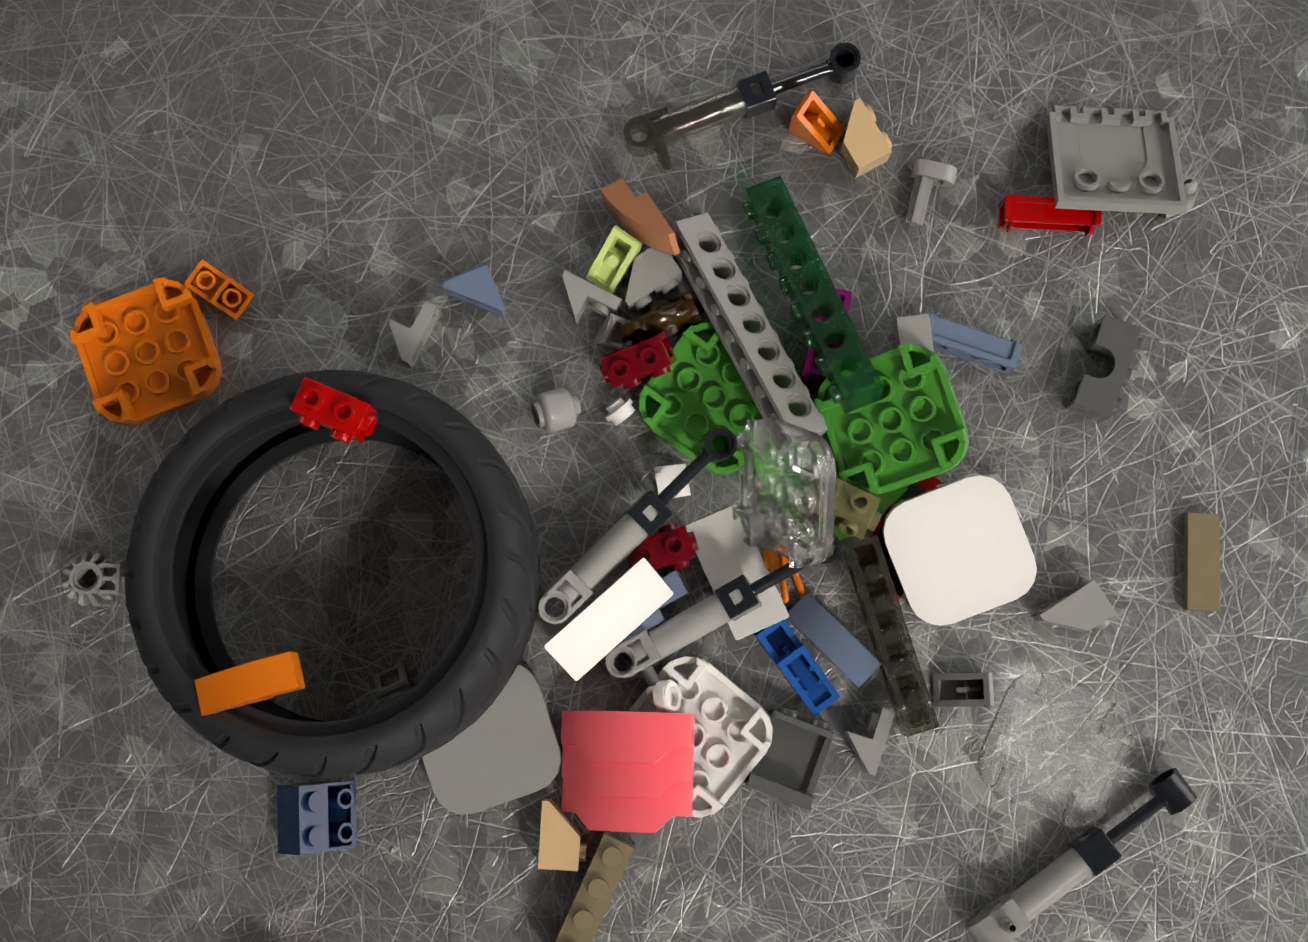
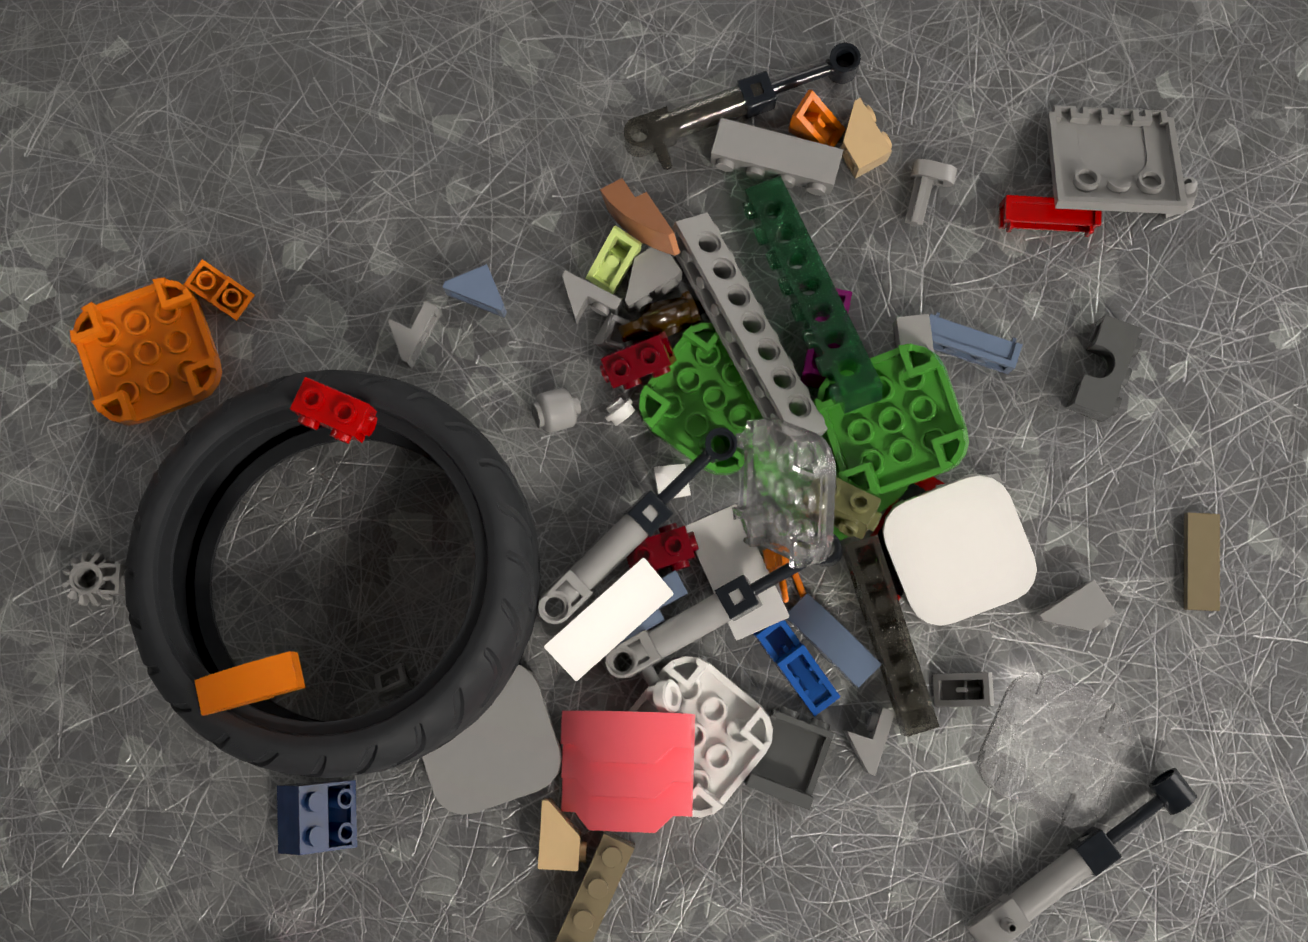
(775, 154): none -> light grey brick

